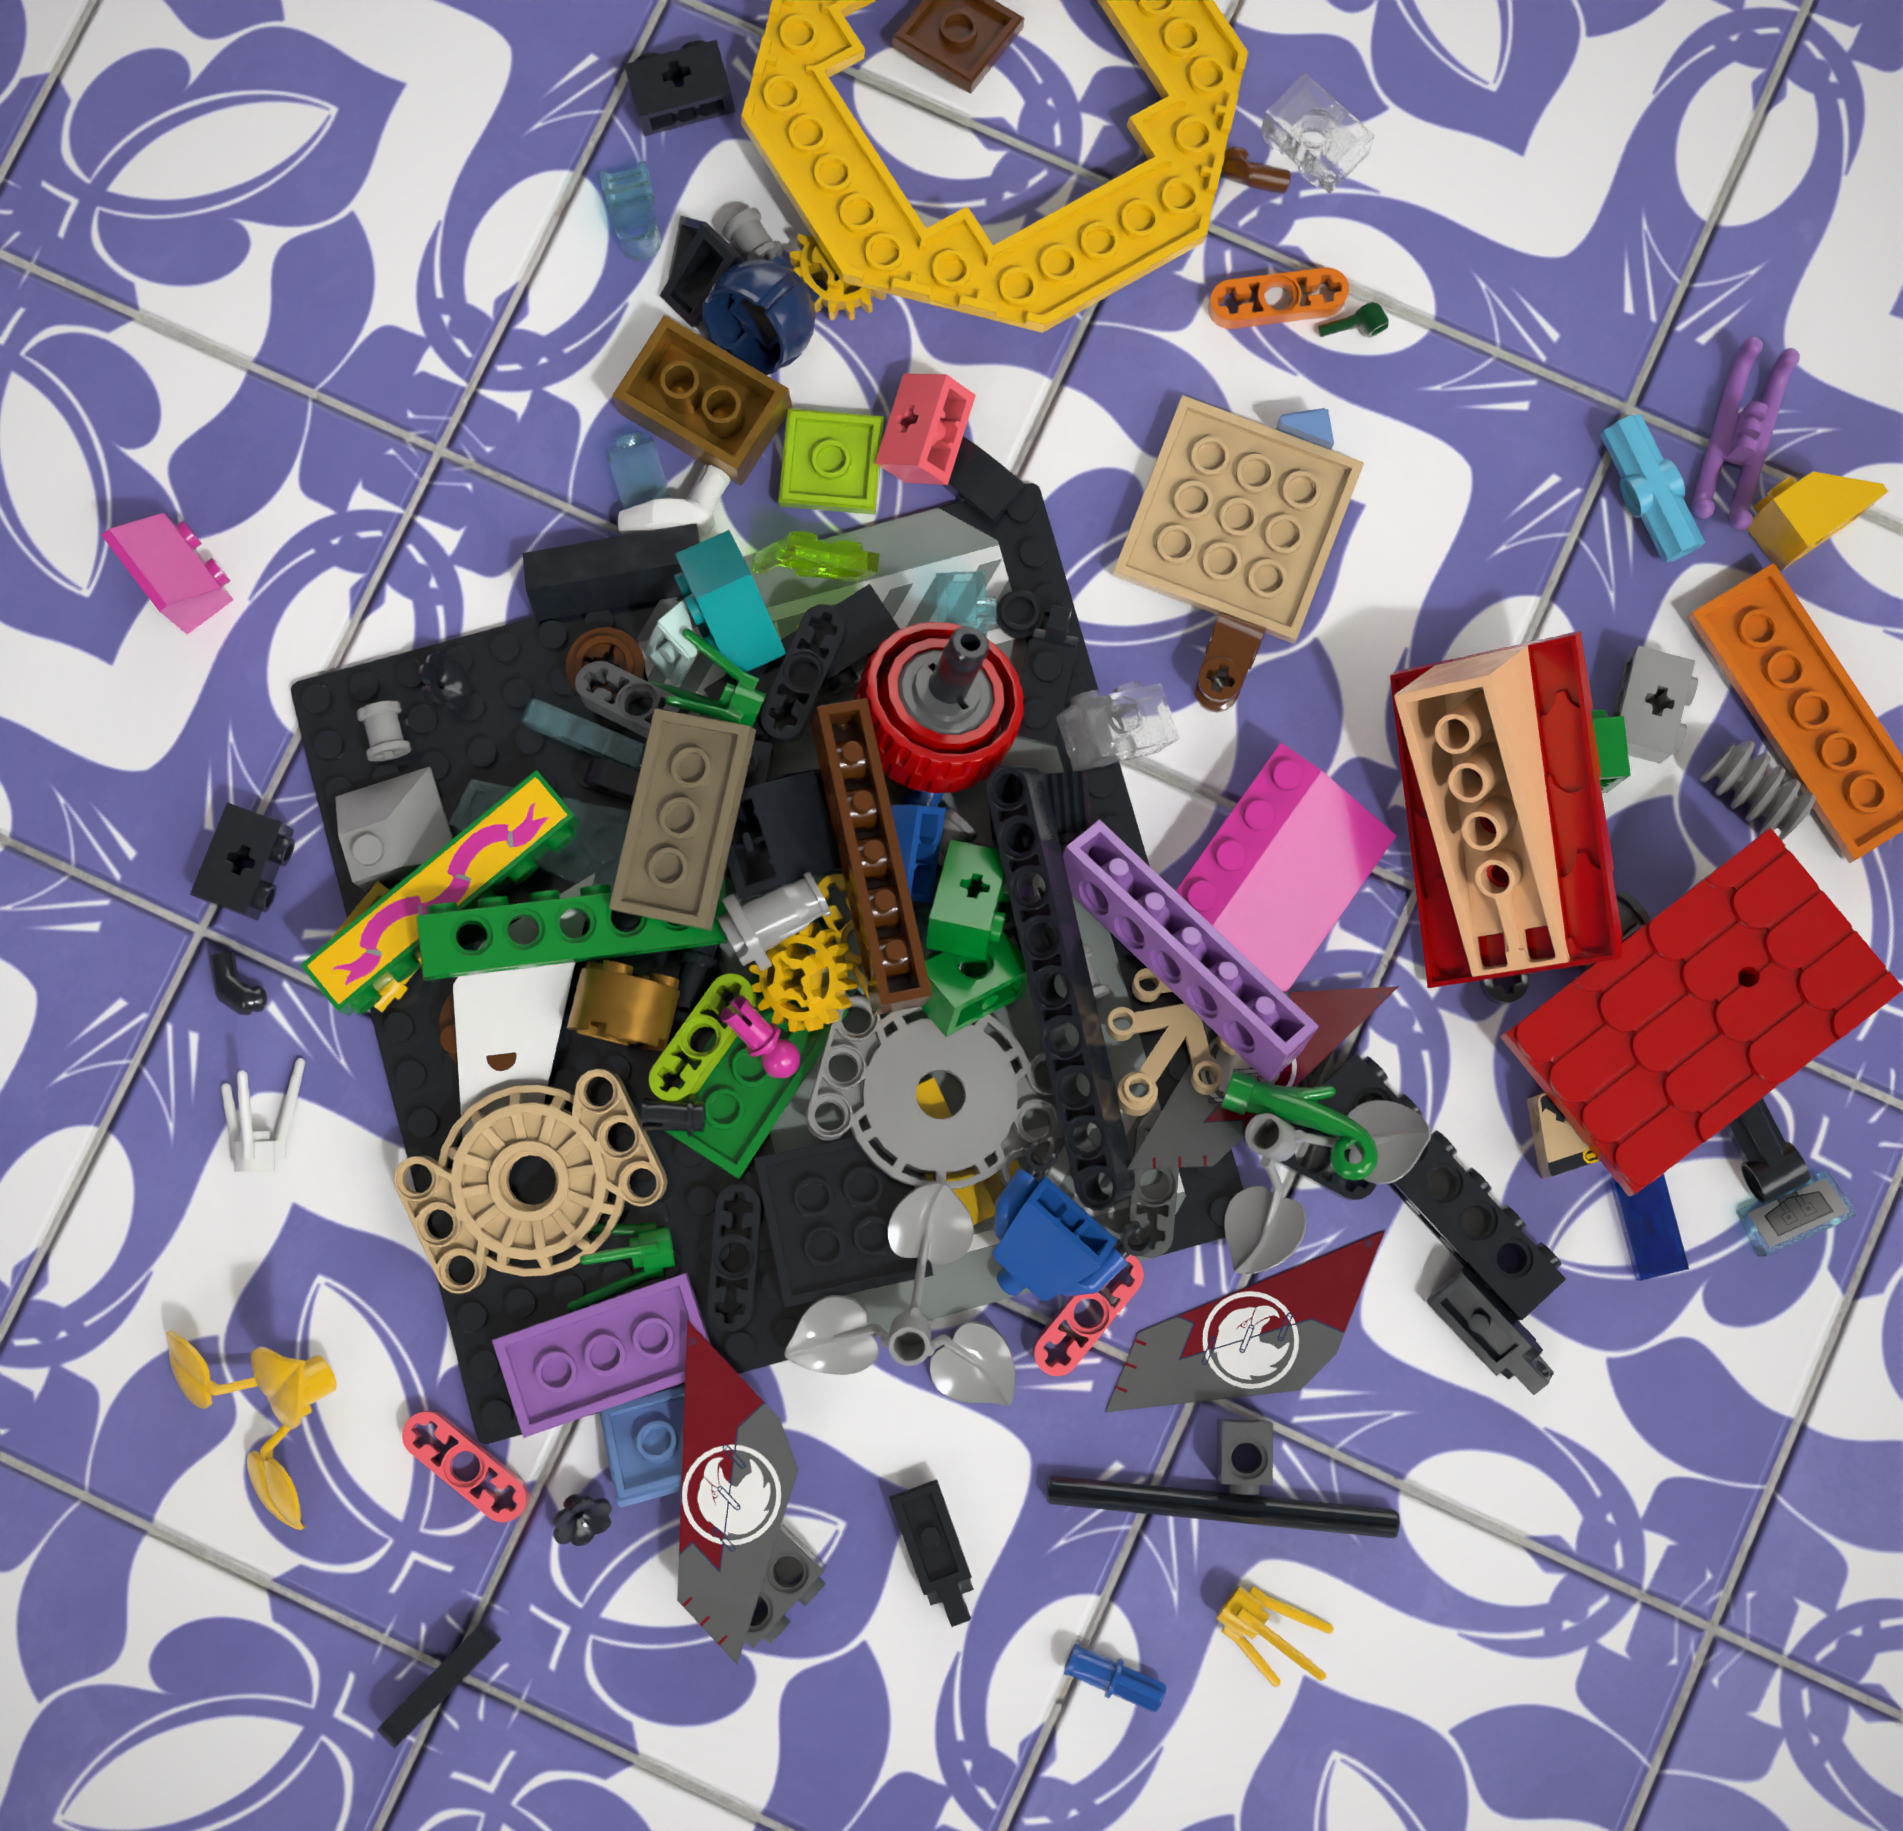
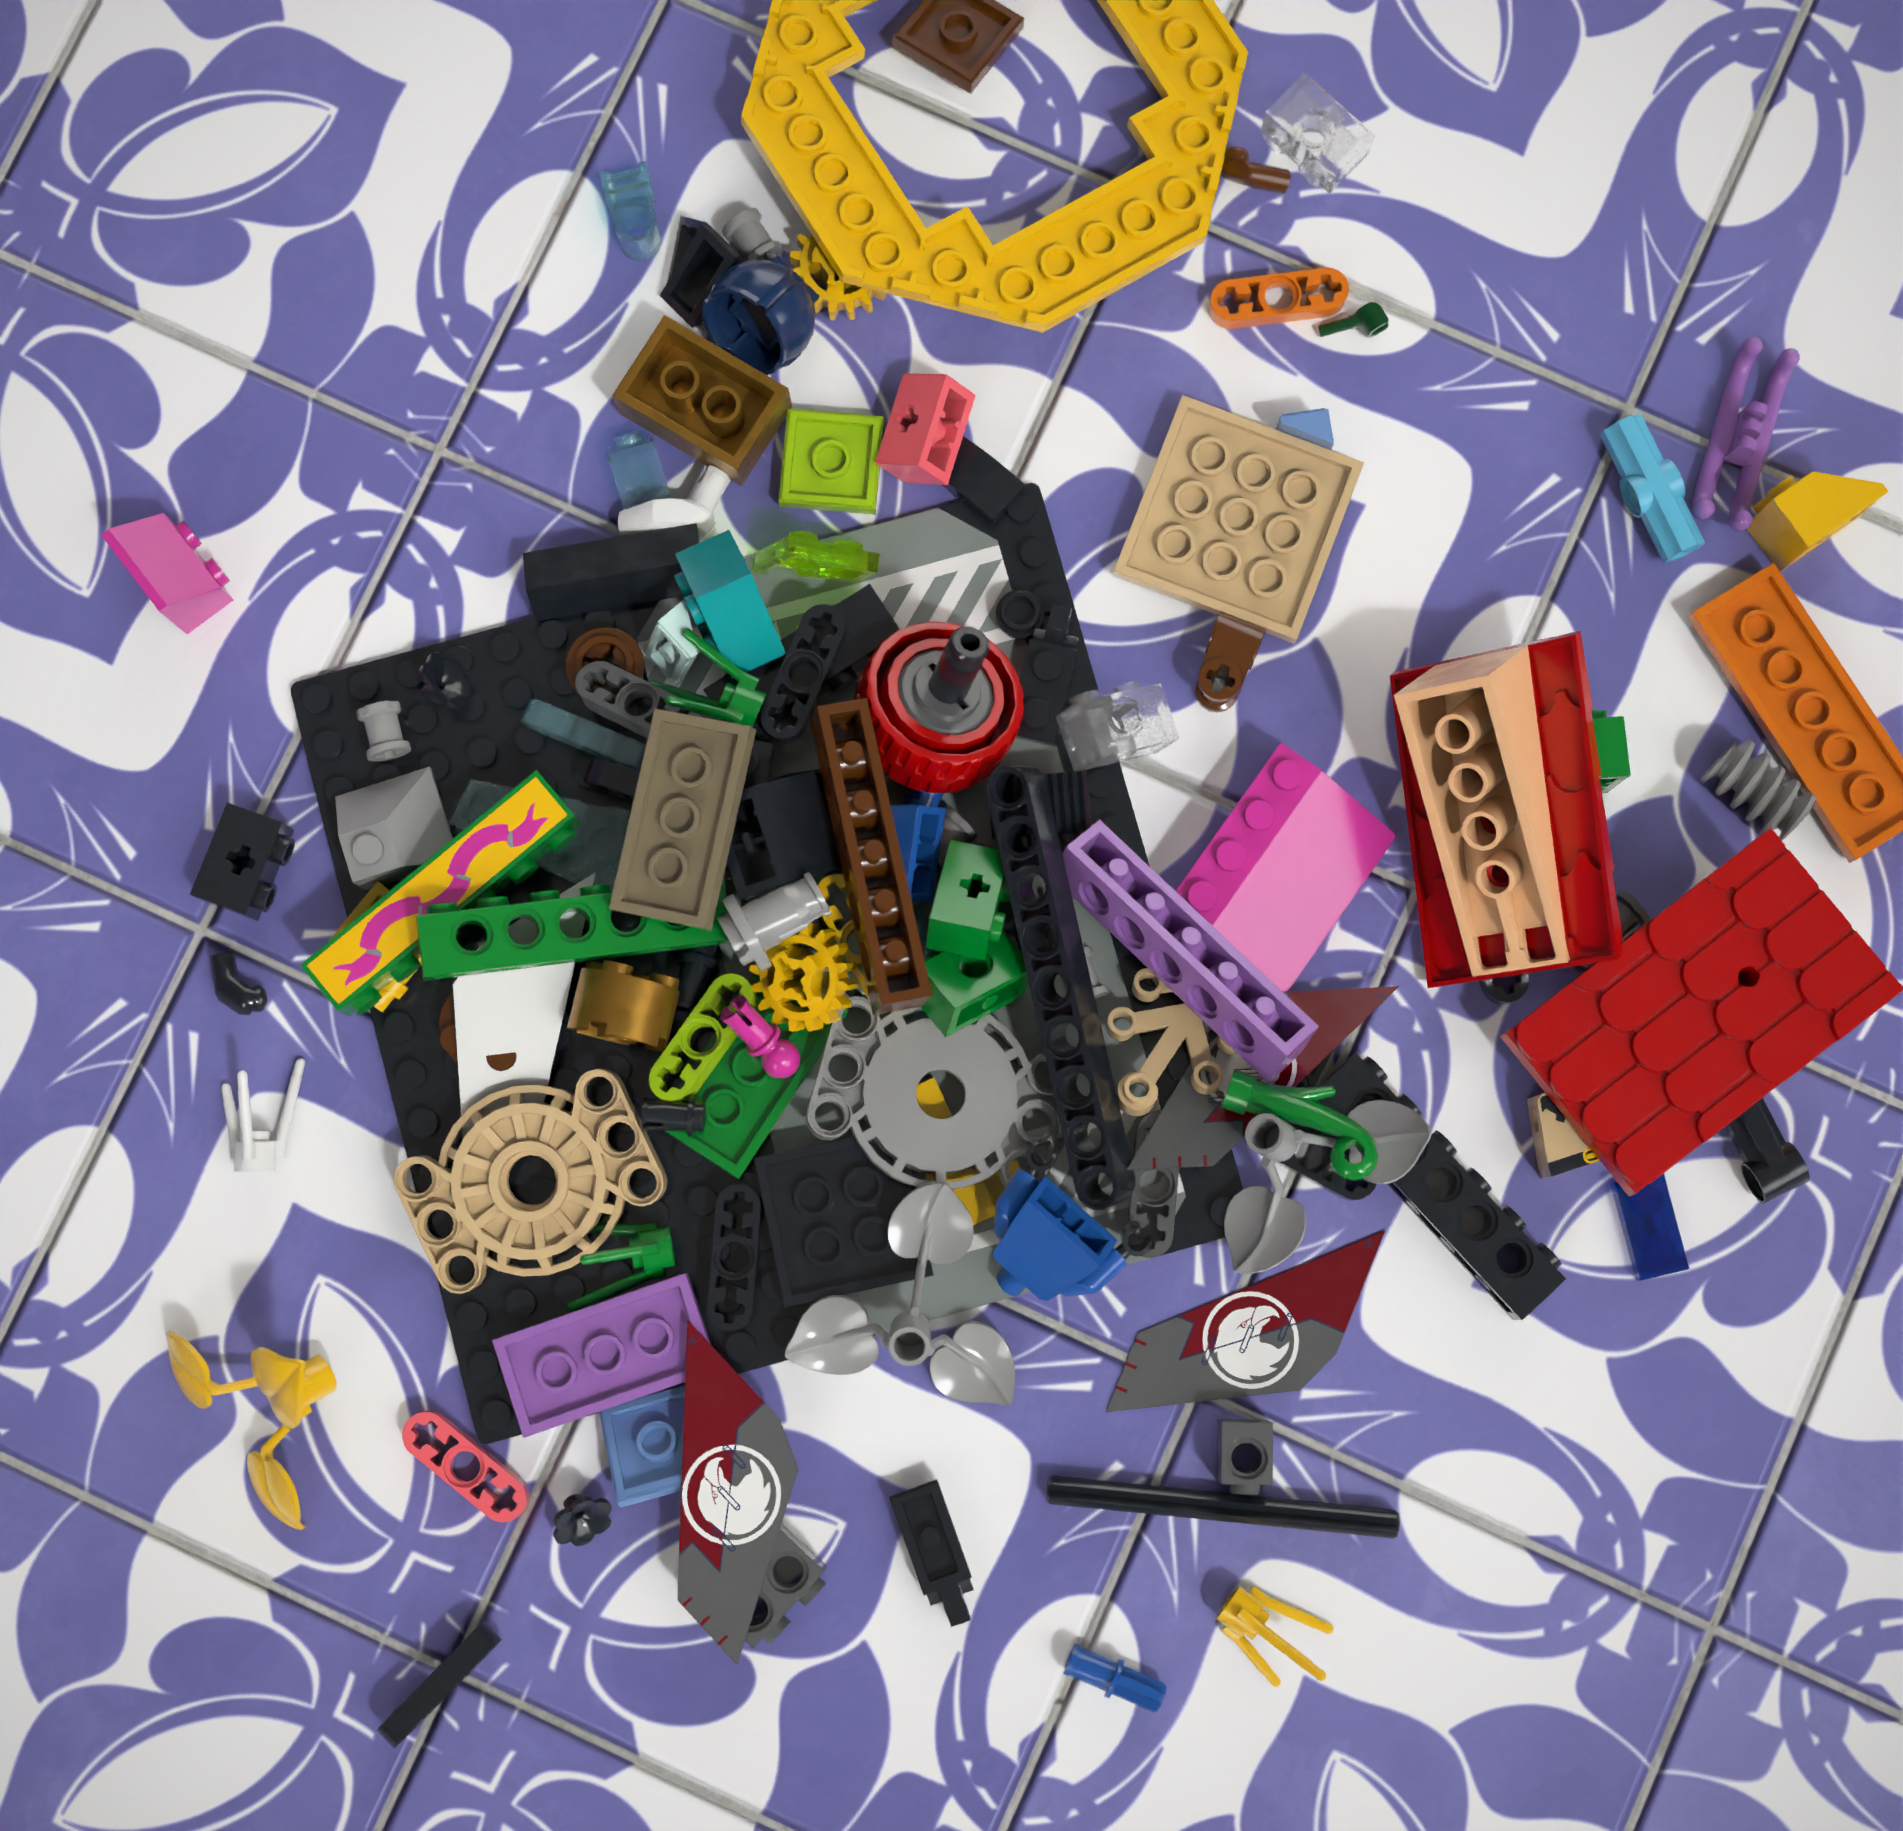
(667, 107): black brick -> none
(964, 600): clear light blue brick -> none
(1076, 1351): coral beam -> none
(1490, 1330): black hinge -> none
(1671, 682): light grey brick -> none
(1796, 1215): slope -> none

